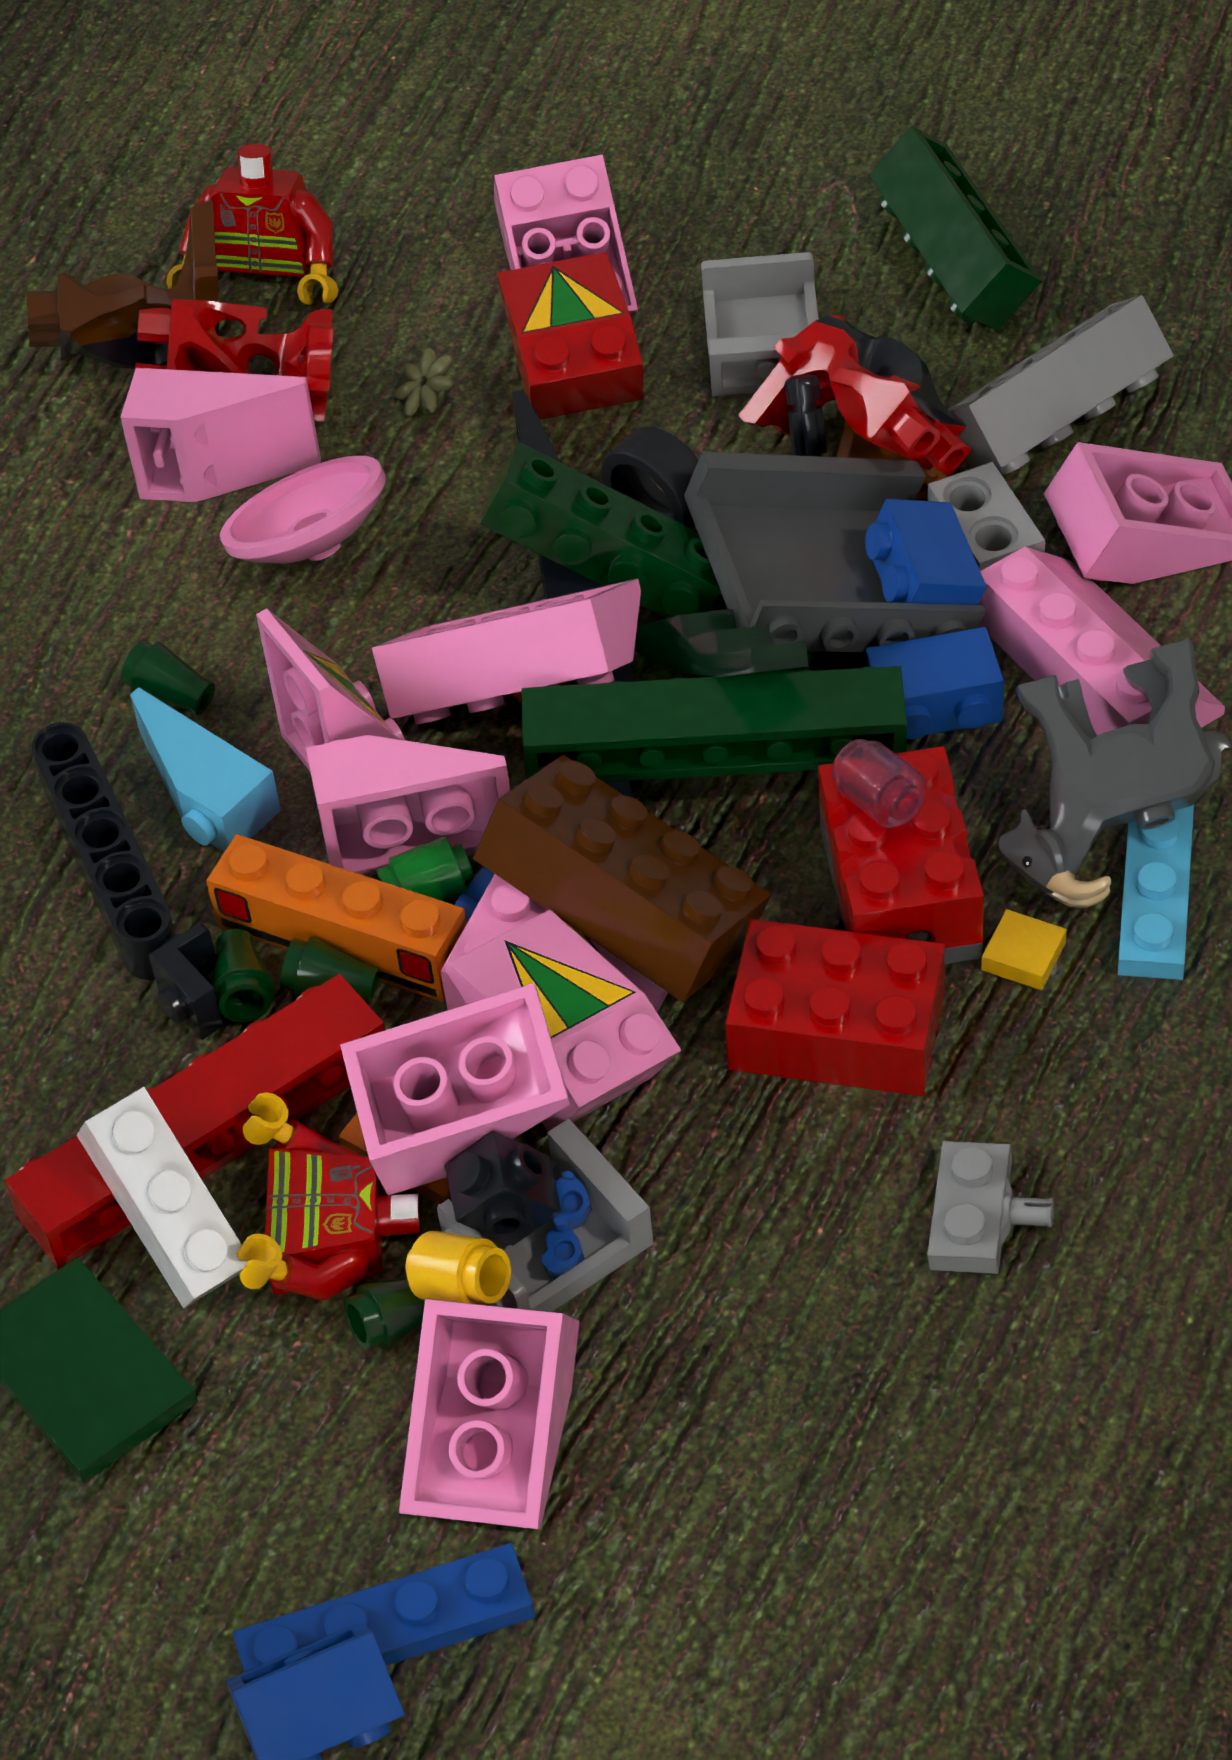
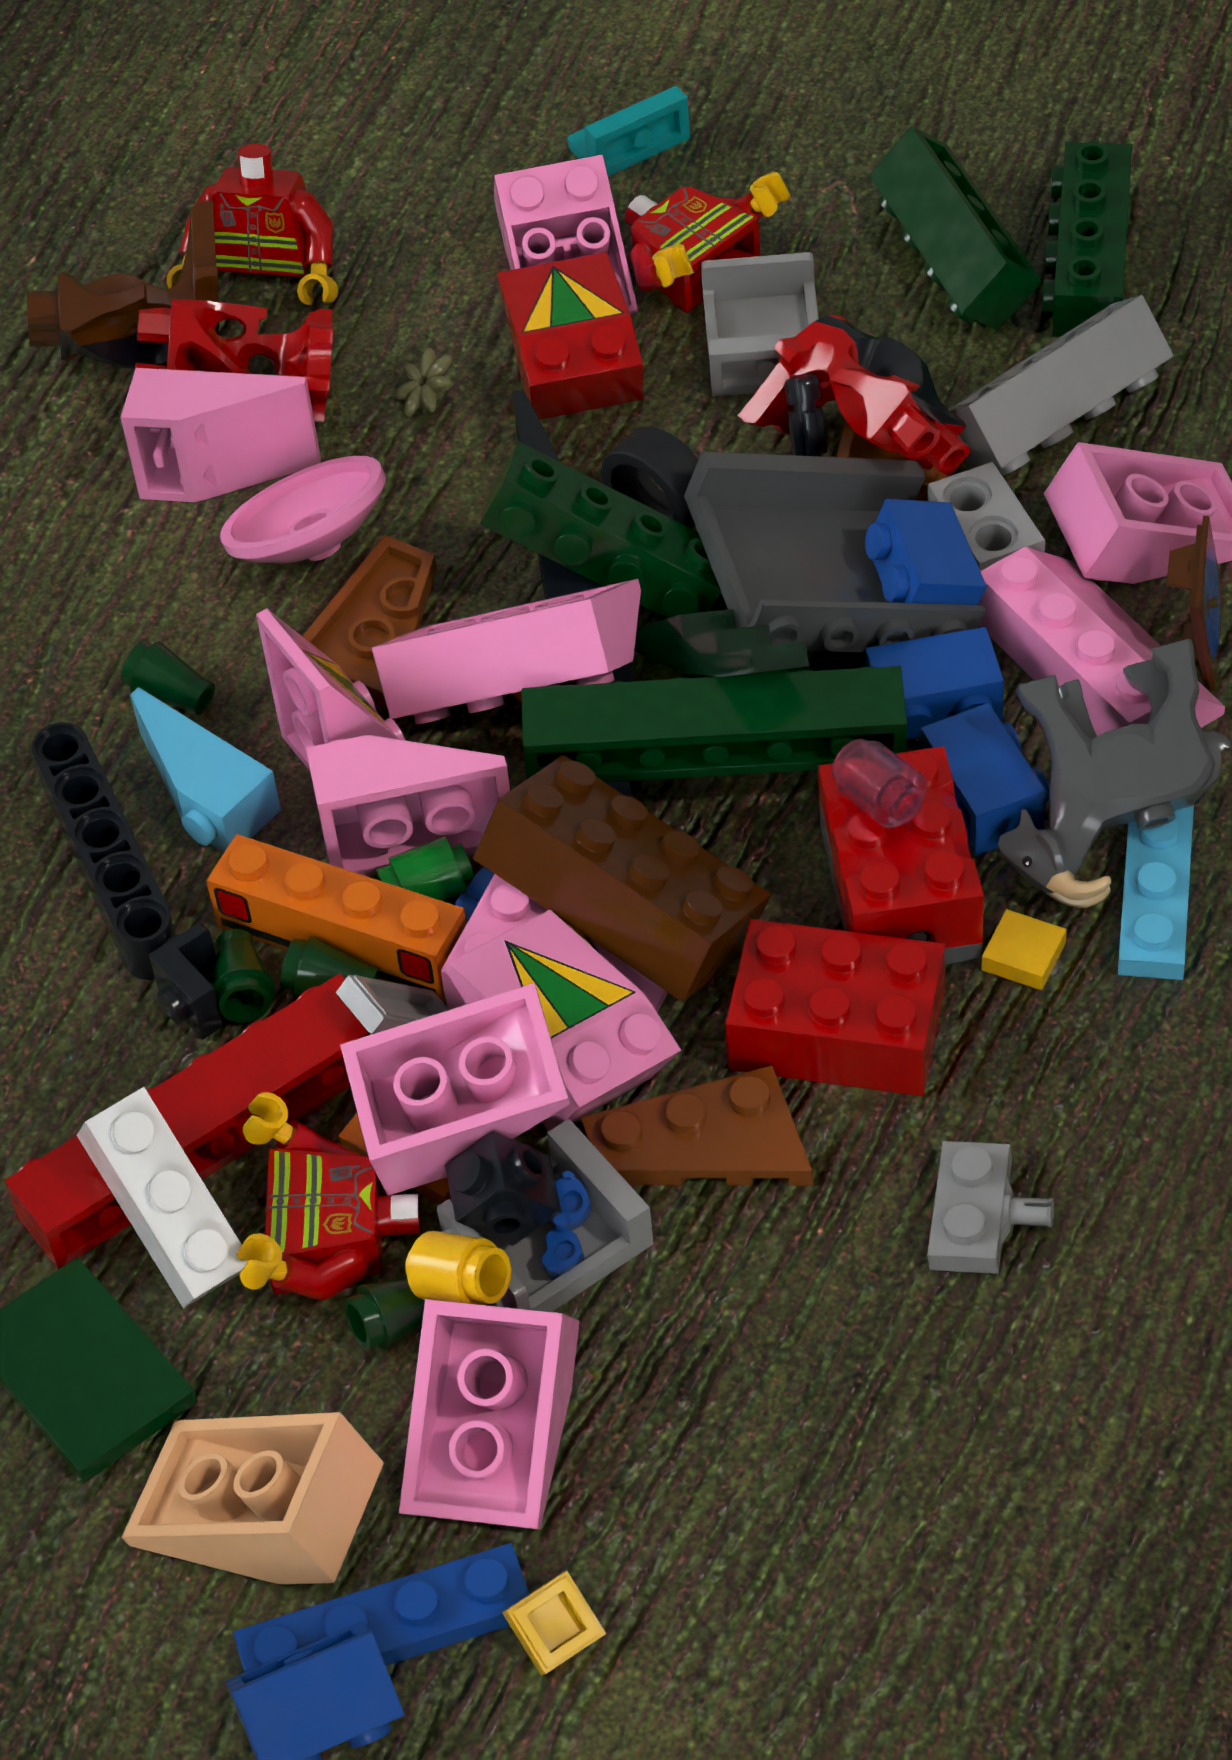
(258, 1495): none -> light nougat slope
(373, 607): none -> dark orange wing
(387, 1004): none -> light grey tile
(554, 1623): none -> yellow tile
(635, 131): none -> teal panel
(693, 228): none -> red torso
(711, 1130): none -> dark orange wing
(988, 774): none -> blue brick
(1090, 232): none -> dark green brick
(1197, 570): none -> reddish brown piece

